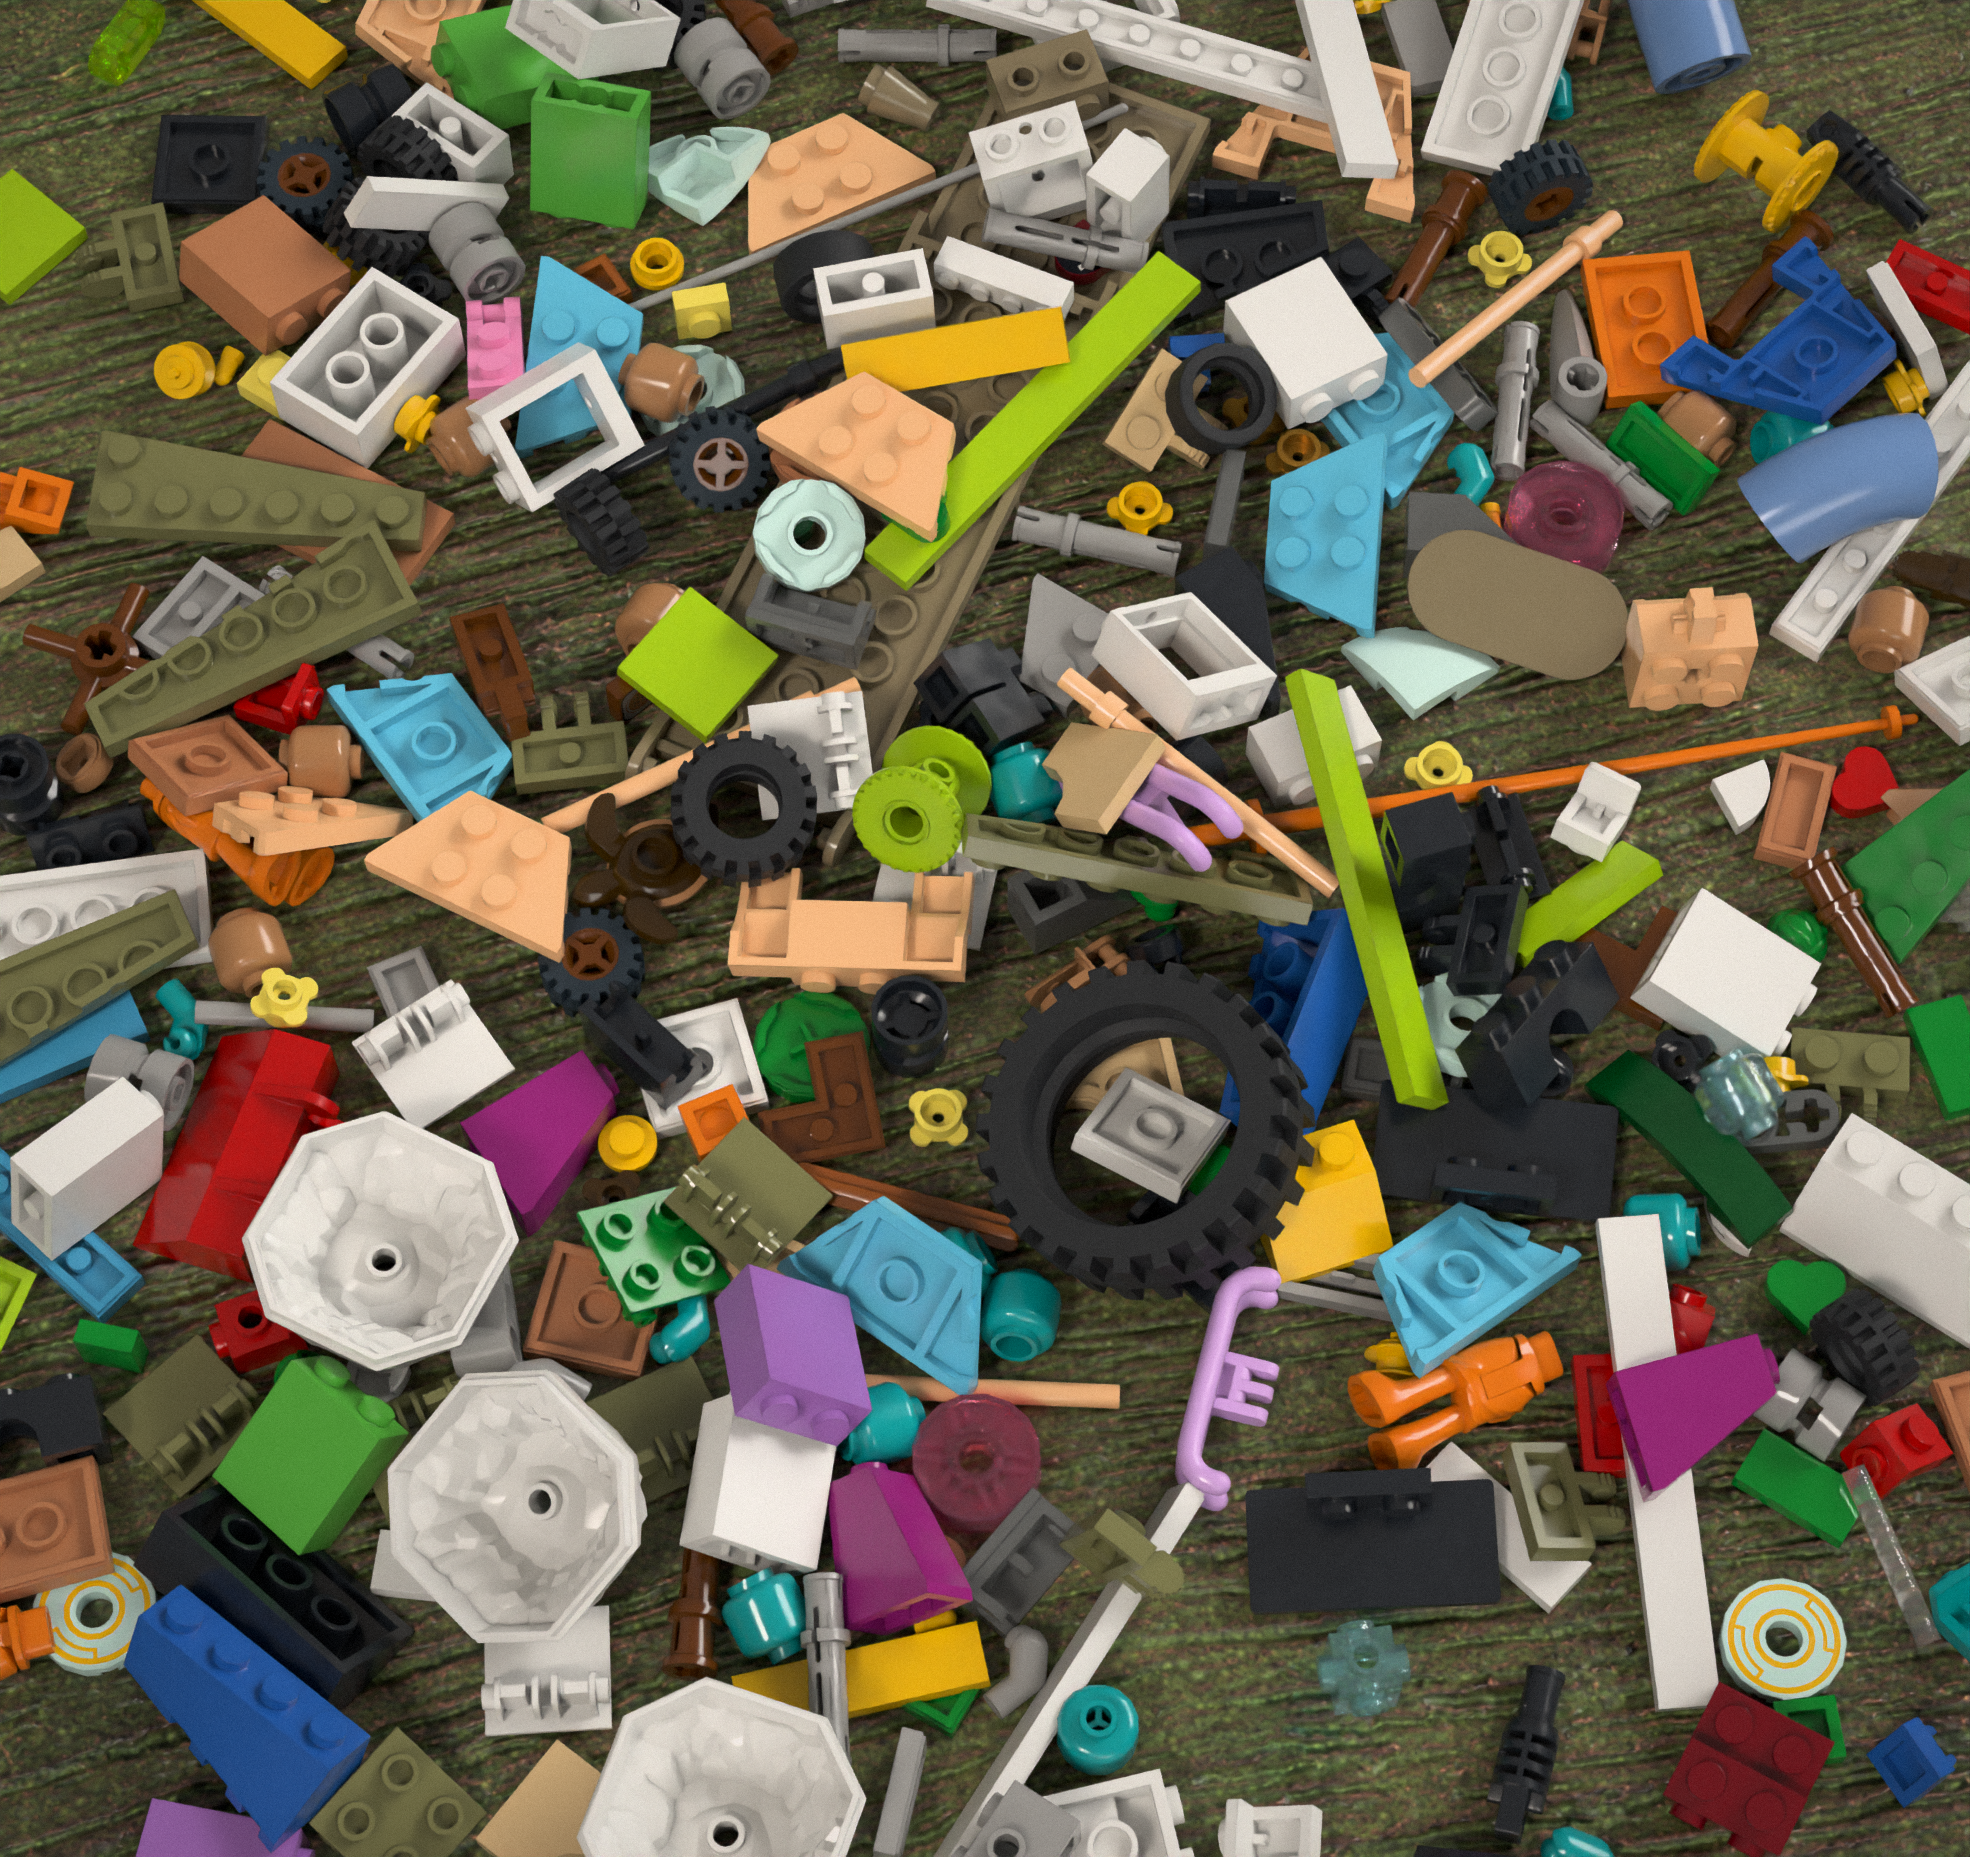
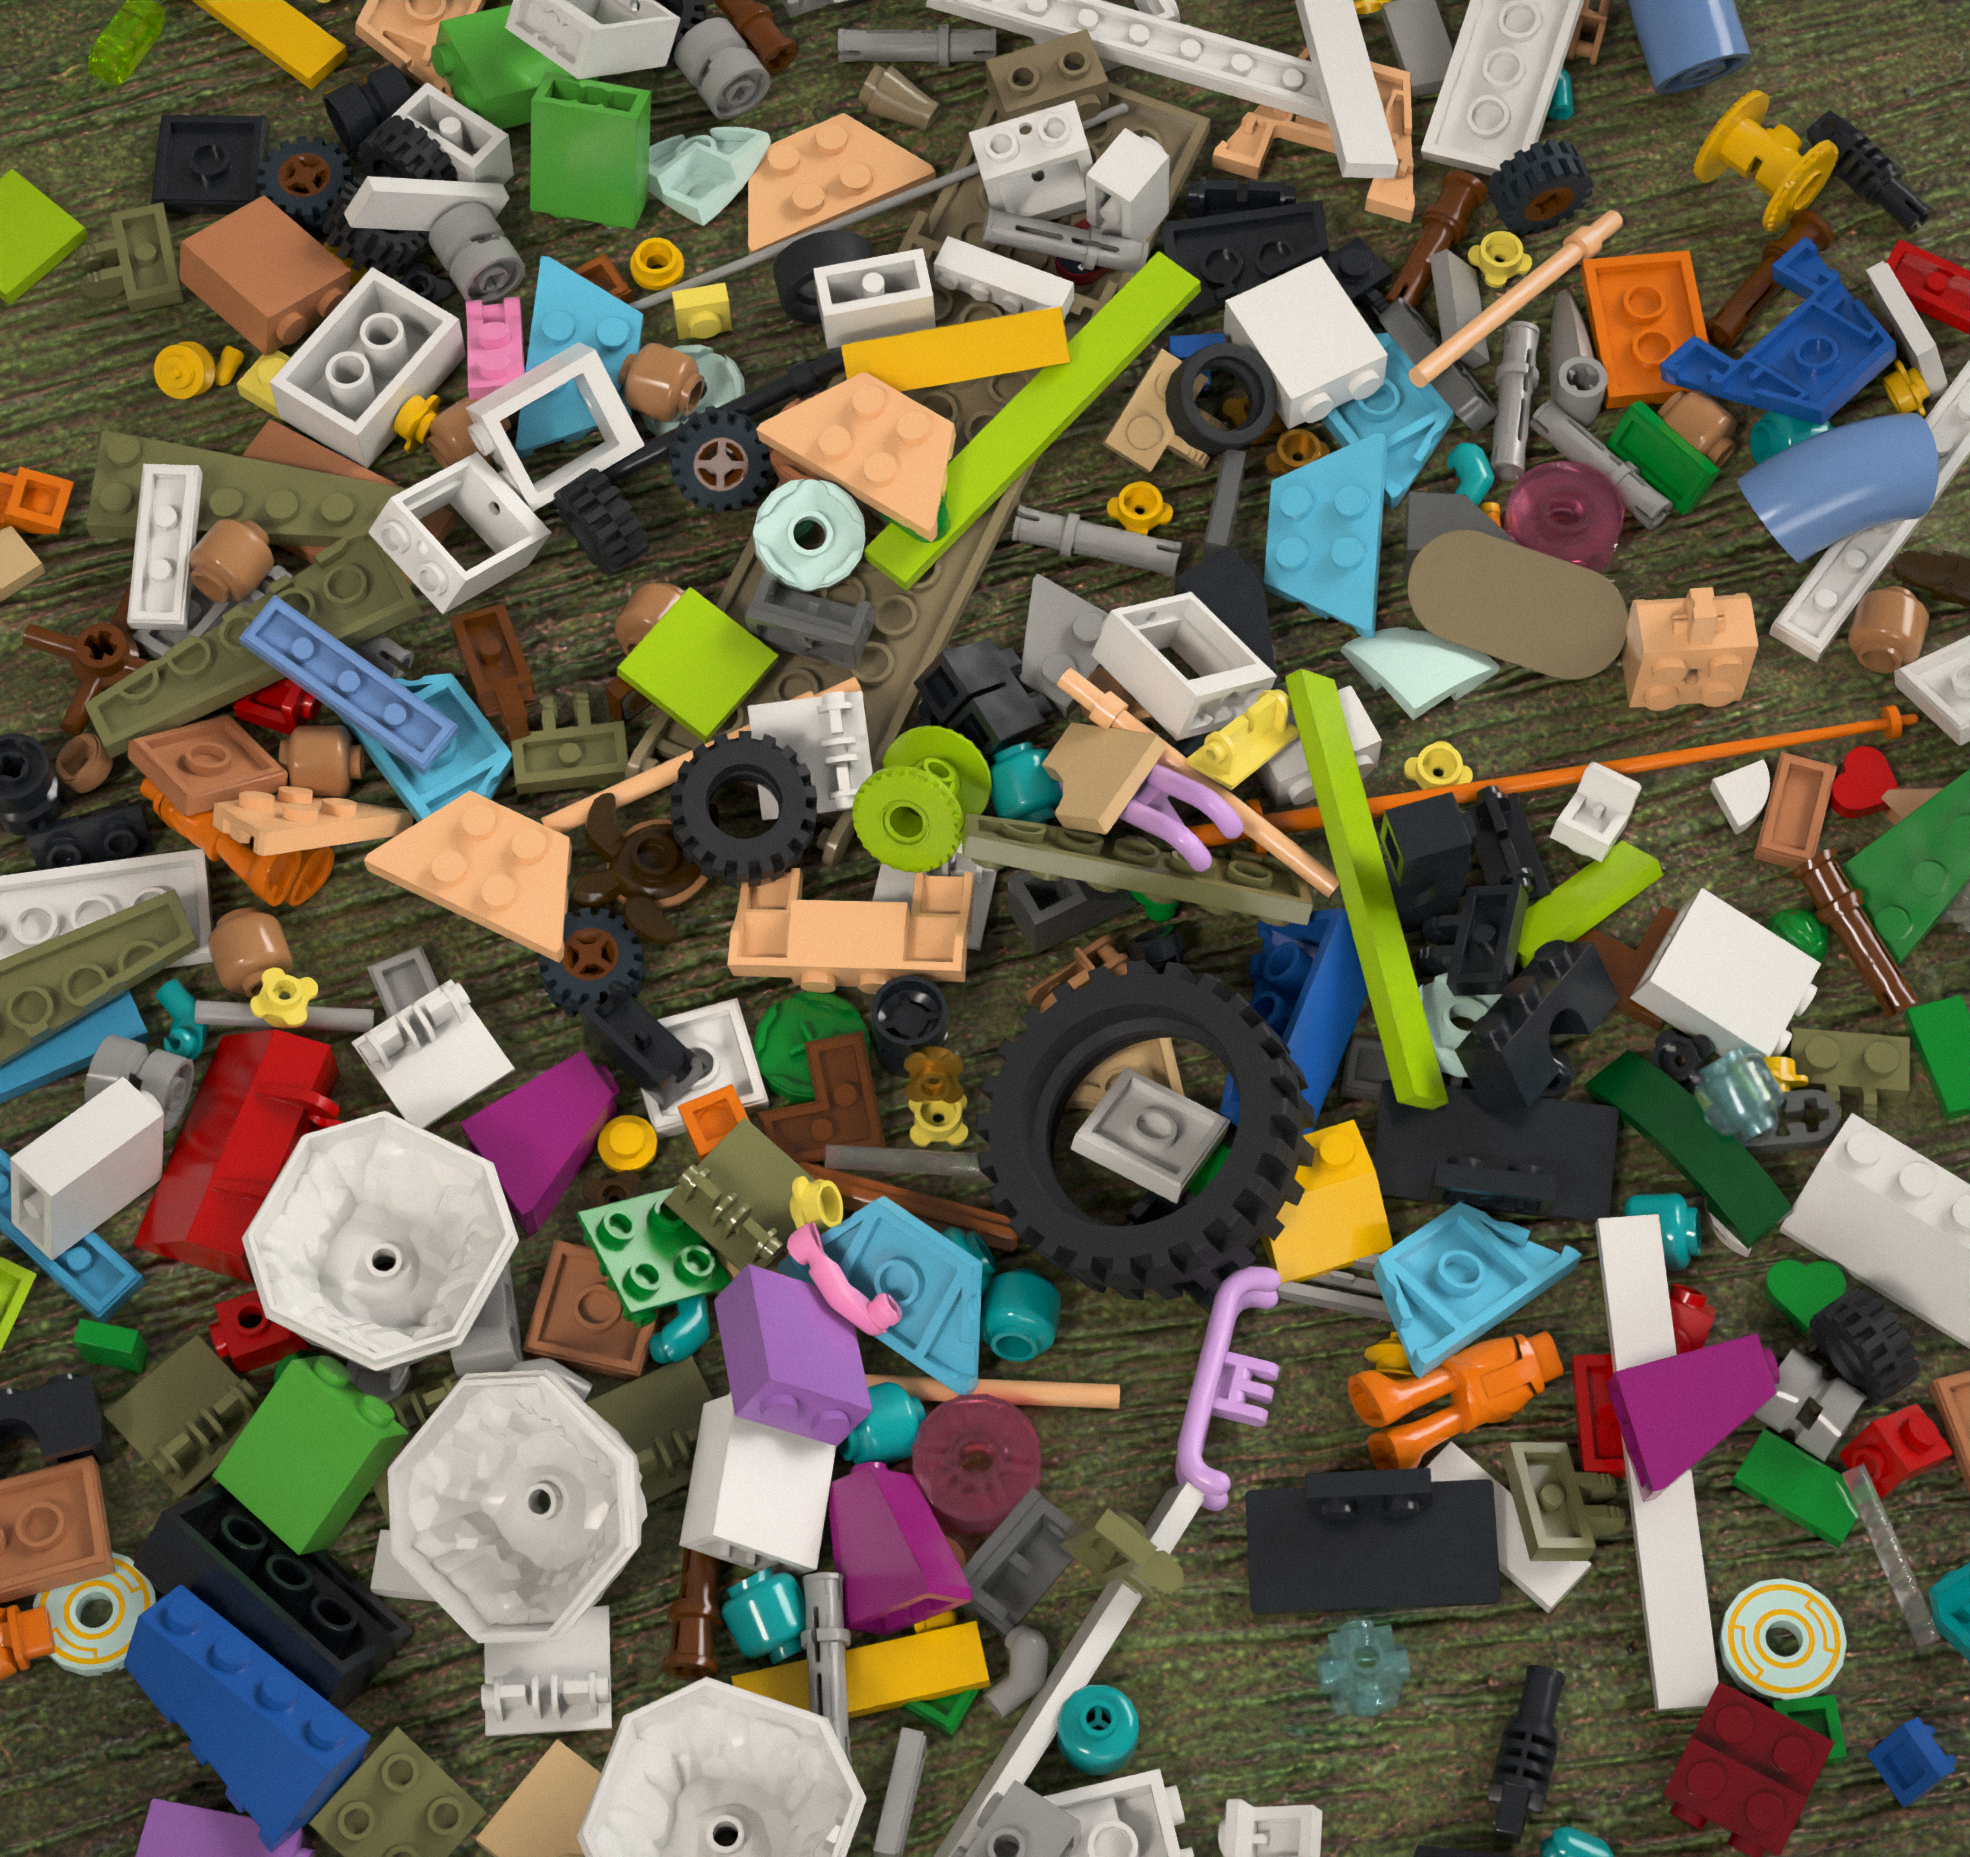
(163, 545): none -> white tile
(231, 560): none -> medium nougat head
(349, 685): none -> medium blue tile
(472, 490): none -> white window
(816, 1203): none -> light yellow plate
(869, 1316): none -> bright pink arm
(901, 1160): none -> clear bar
(934, 1063): none -> pearl gold plate
(1246, 741): none -> light yellow hinge
(1457, 301): none -> light grey tile

